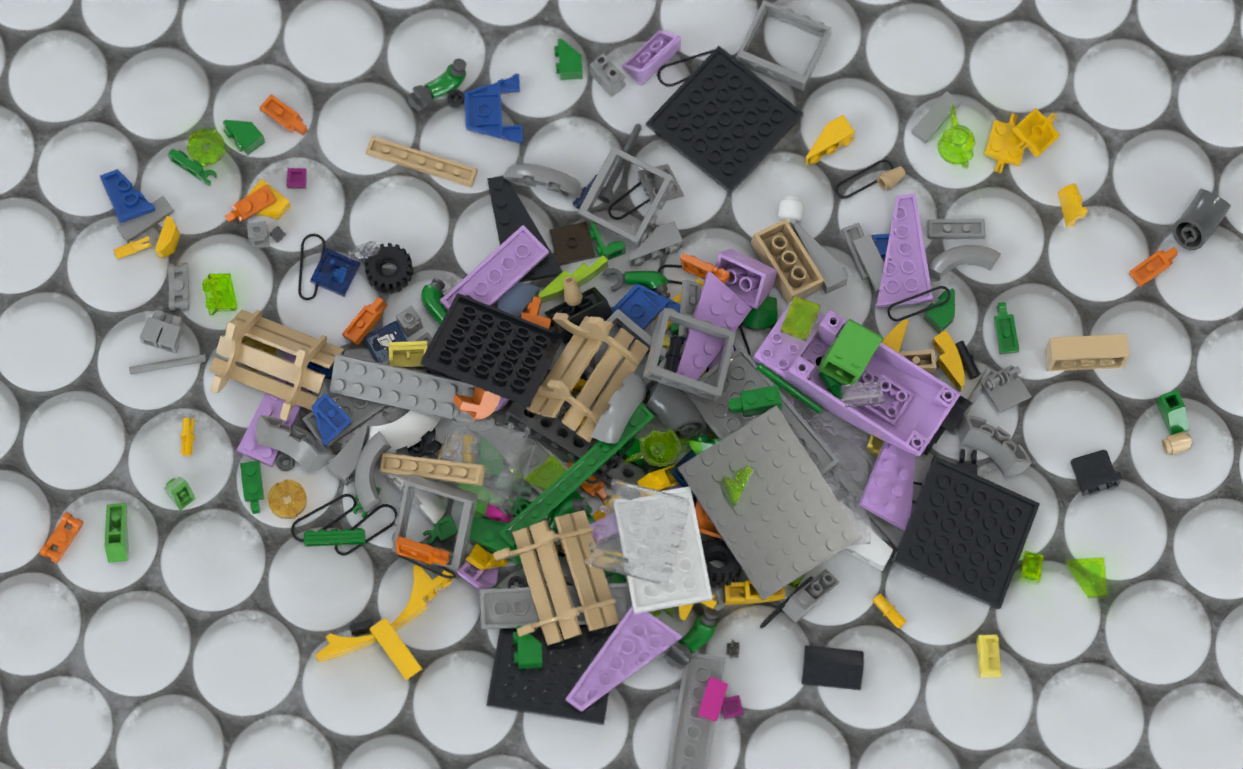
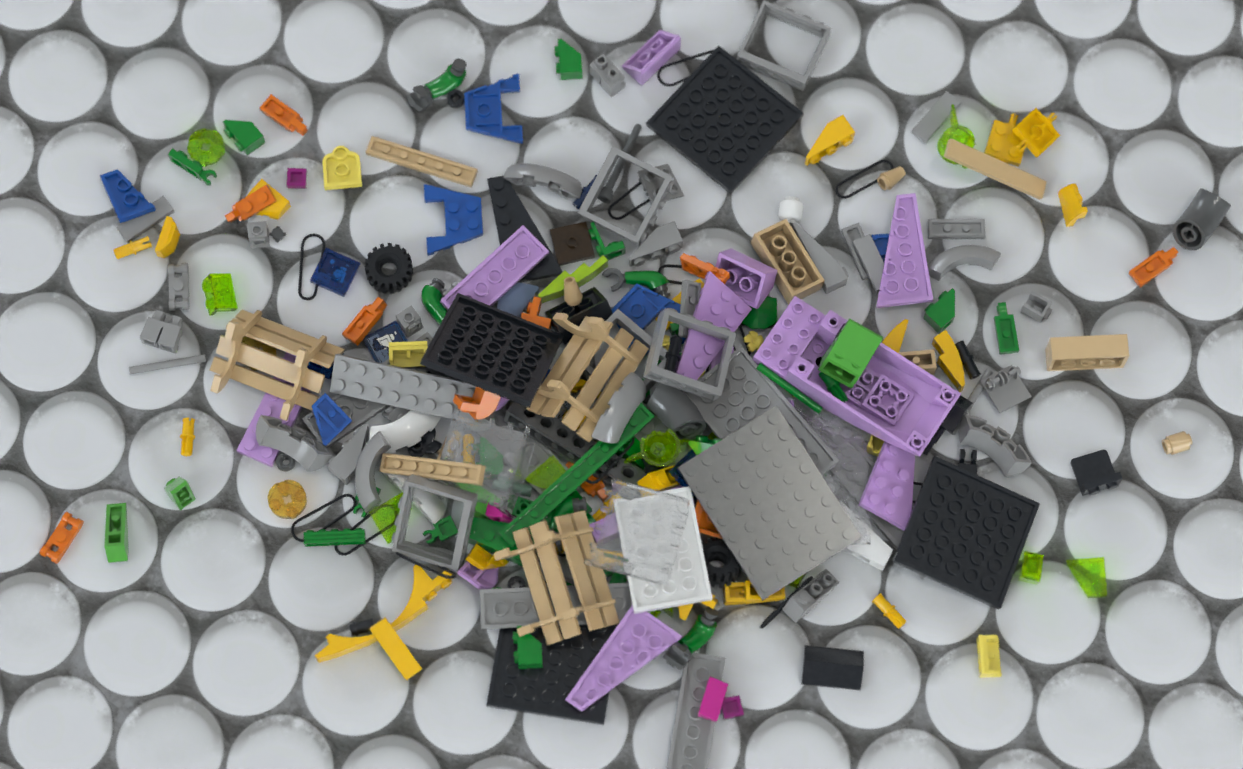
(252, 484): green plate -> none
(341, 169): none -> light yellow plate
(370, 248): clear plate -> none
(385, 516): none -> clear neon green wing
(421, 552): orange hinge -> none
(462, 218): none -> blue wing
(733, 649): clear smoke plate -> none
(735, 488): clear neon green slope -> none
(753, 340): none -> light yellow plant
(756, 401): green brick -> none
(800, 318): clear neon green plate -> none
(862, 394): clear panel -> none
(915, 296): black piece -> none
(995, 169): none -> tan tile
(1037, 307): none -> light grey window
(1173, 412): green slope -> none

